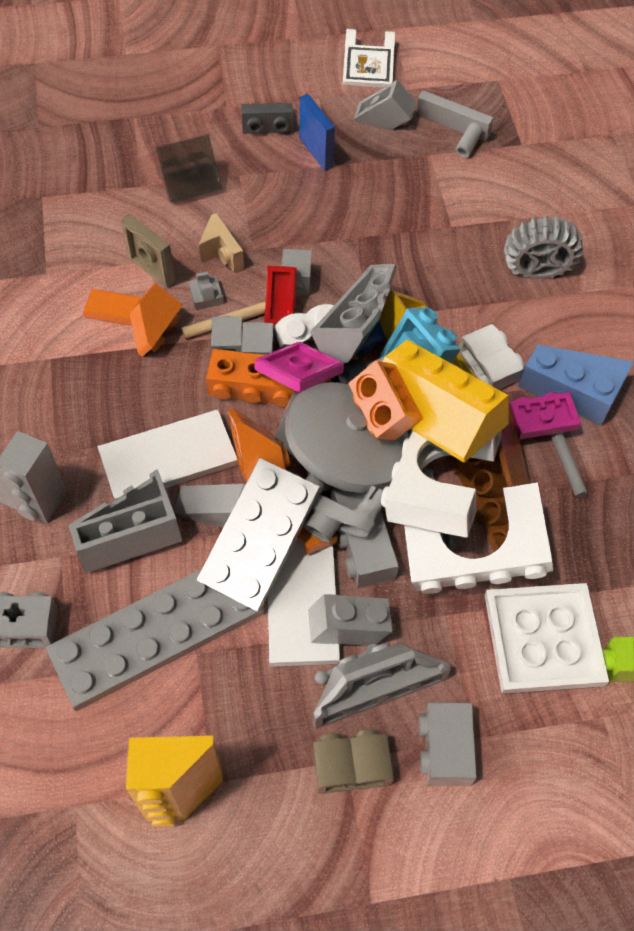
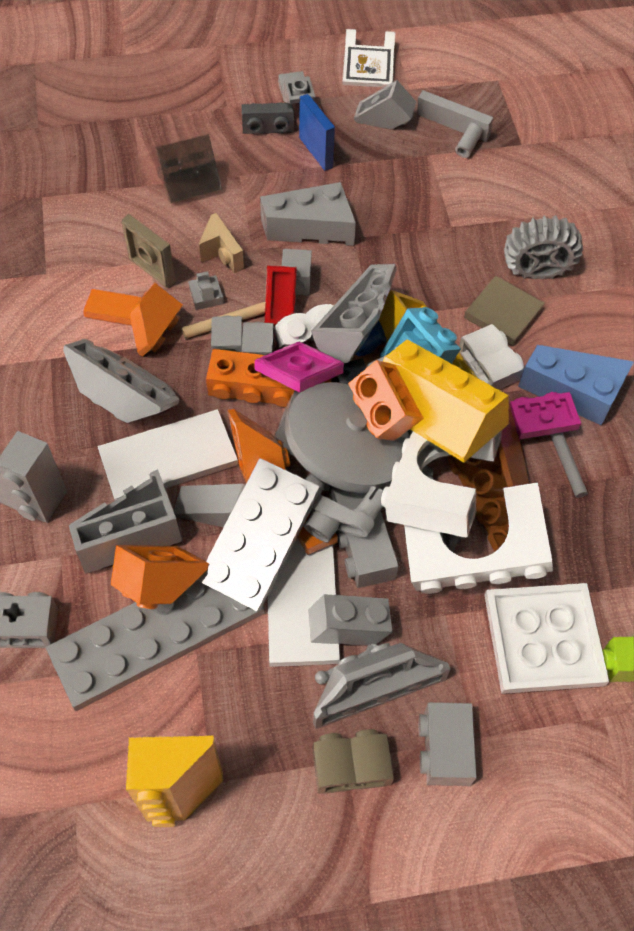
(117, 382): none -> light grey wedge
(154, 573): none -> orange slope
(295, 85): none -> light grey slope
(308, 214): none -> light grey wedge
(504, 307): none -> dark tan tile

